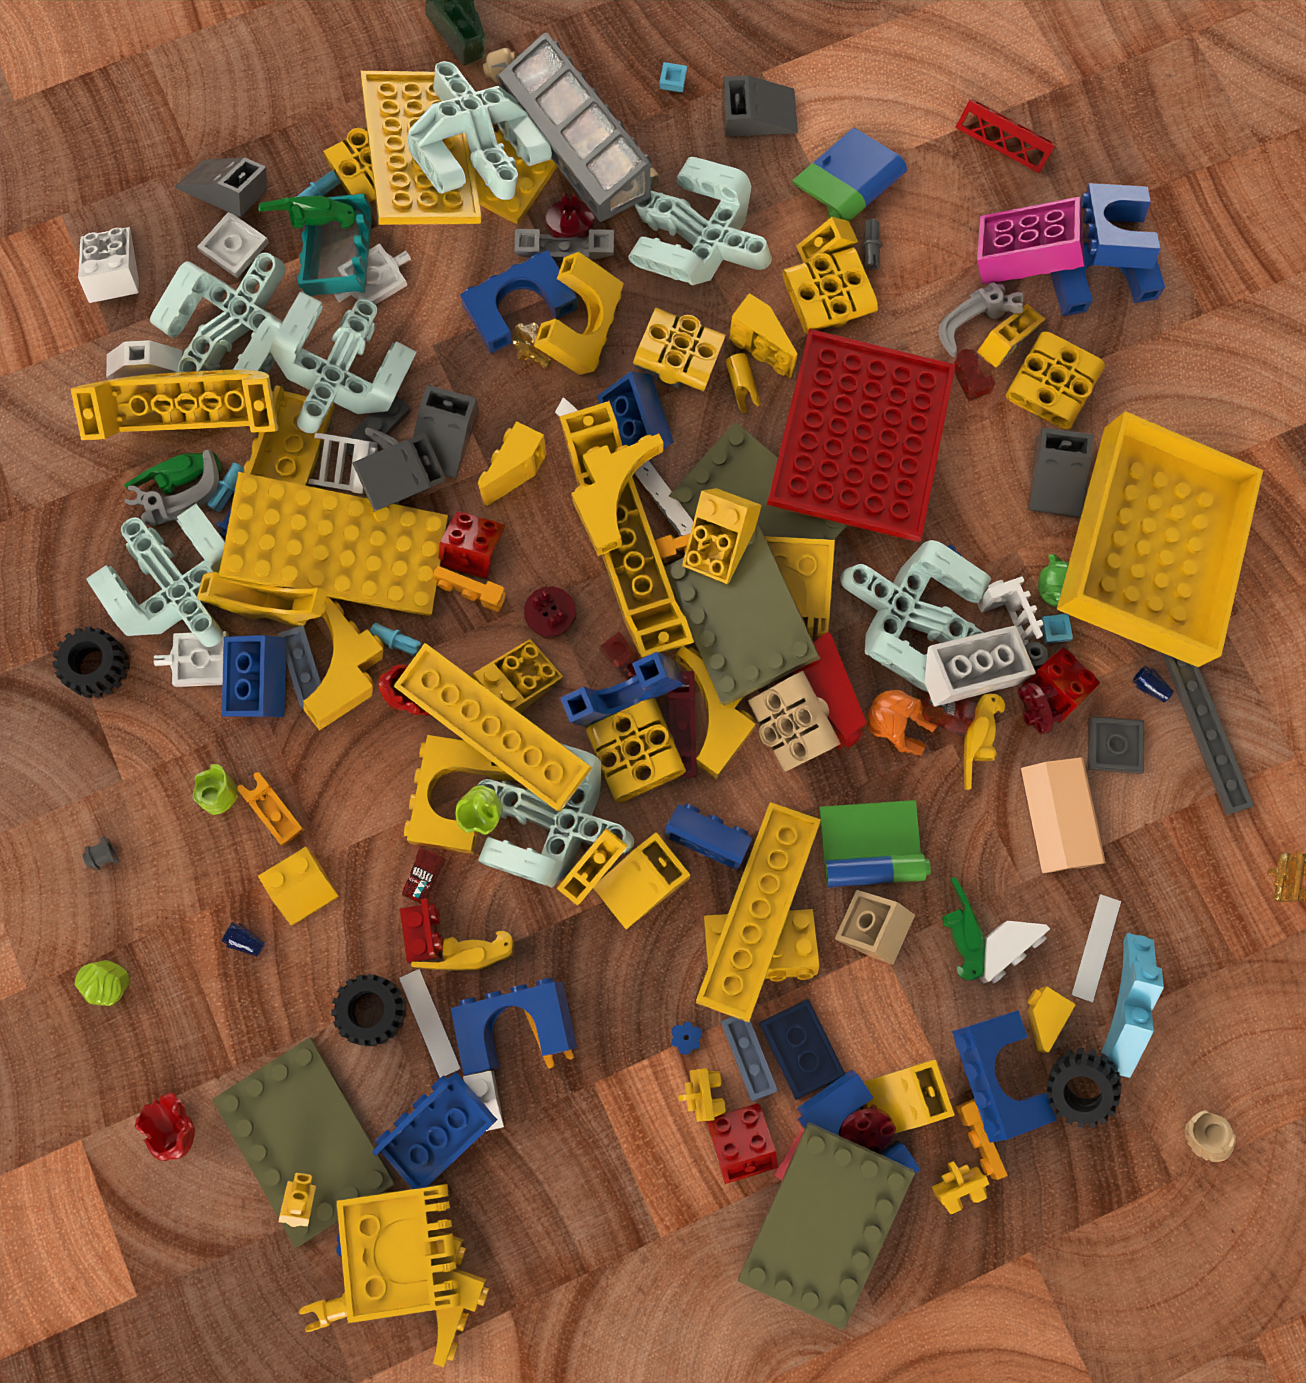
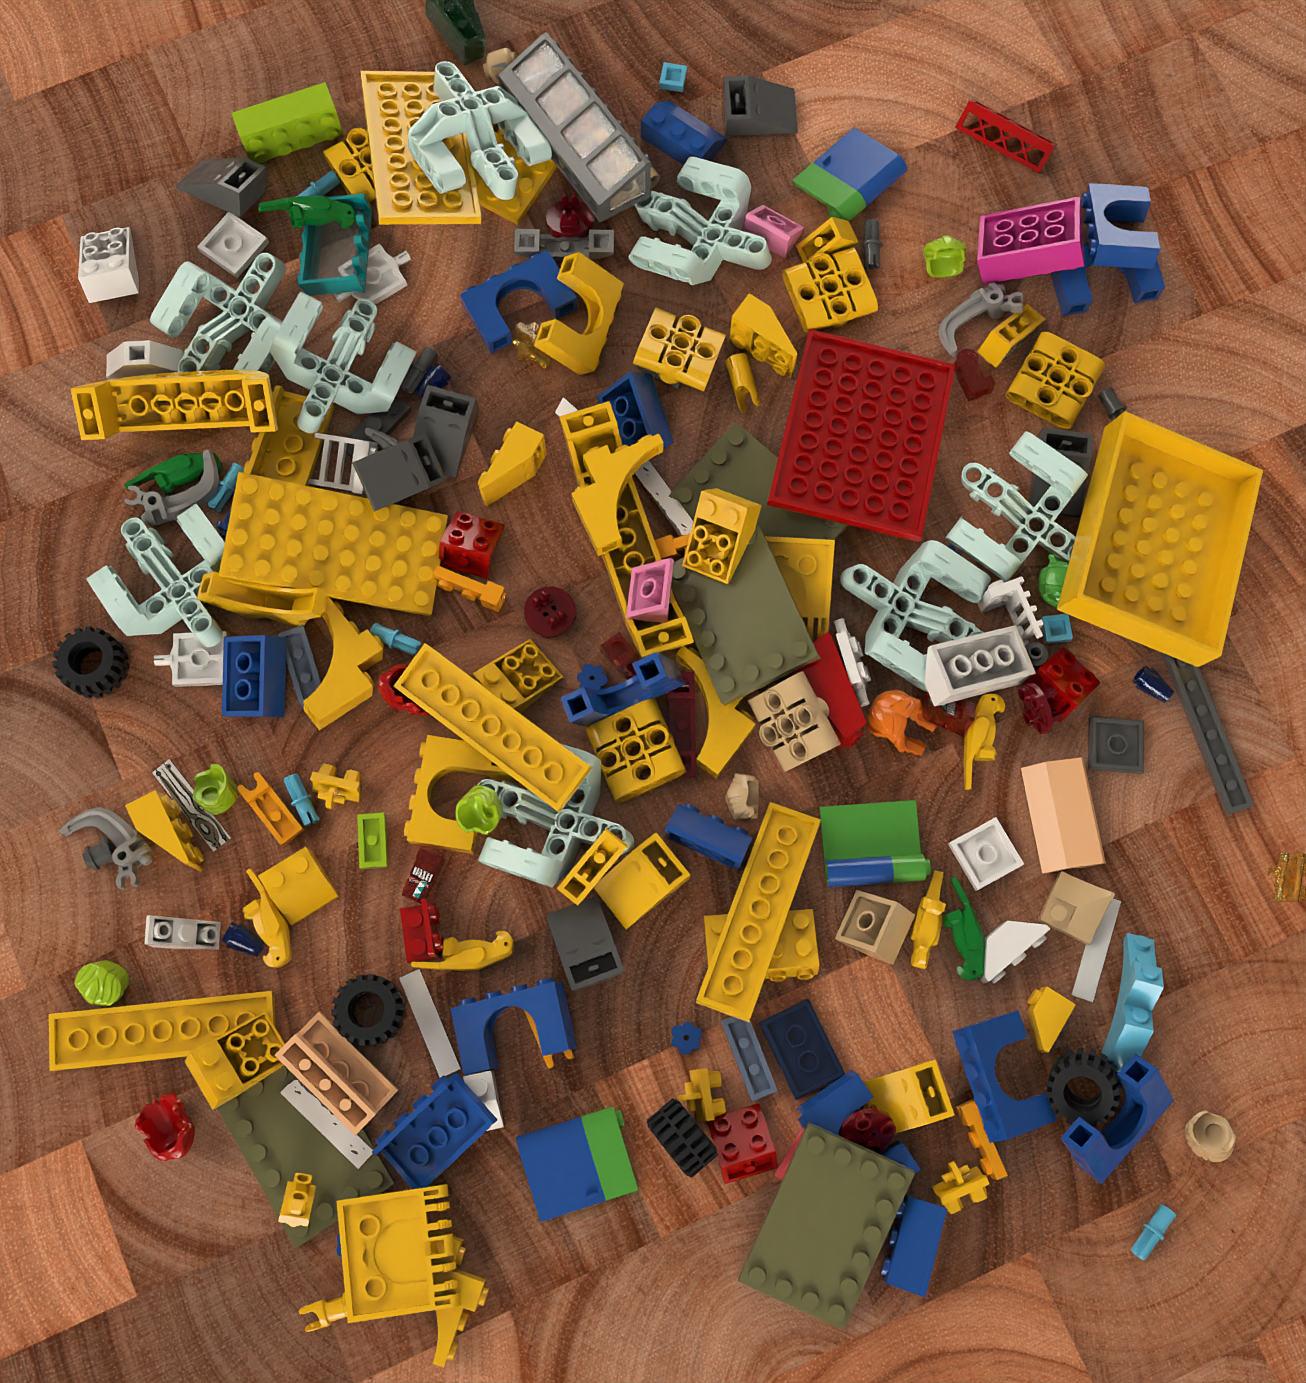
(131, 847): none -> light grey piece
(148, 1030): none -> yellow plate
(159, 820): none -> yellow slope
(181, 933): none -> white slope
(182, 792): none -> sticker
(236, 1059): none -> yellow slope
(269, 925): none -> yellow animal
(288, 123): none -> lime brick
(301, 799): none -> medium azure axle
(327, 1123): none -> white sticker
(336, 789): none -> yellow hips
(337, 1072): none -> light nougat slope
(372, 840): none -> lime plate
(418, 370): none -> dark grey axle
(436, 377): none -> clear blue cone
(577, 1163): none -> blue door
(585, 944): none -> dark grey slope
(588, 672): none -> blue plant
(650, 591): none -> bright pink slope
(680, 133): none -> blue slope
(682, 1137): none -> black tyre
(743, 797): none -> tan hair
(775, 228): none -> bright pink slope
(851, 653): none -> white plate
(913, 1245): none -> blue slope
(927, 923): none -> yellow animal
(944, 257): none -> lime hair
(985, 854): none -> white plate
(1049, 465): none -> light aqua piece
(1075, 907): none -> tan plate
(1112, 403): none -> dark grey axle
(1144, 1103): none -> blue arch
(1153, 1232): none -> medium azure axle

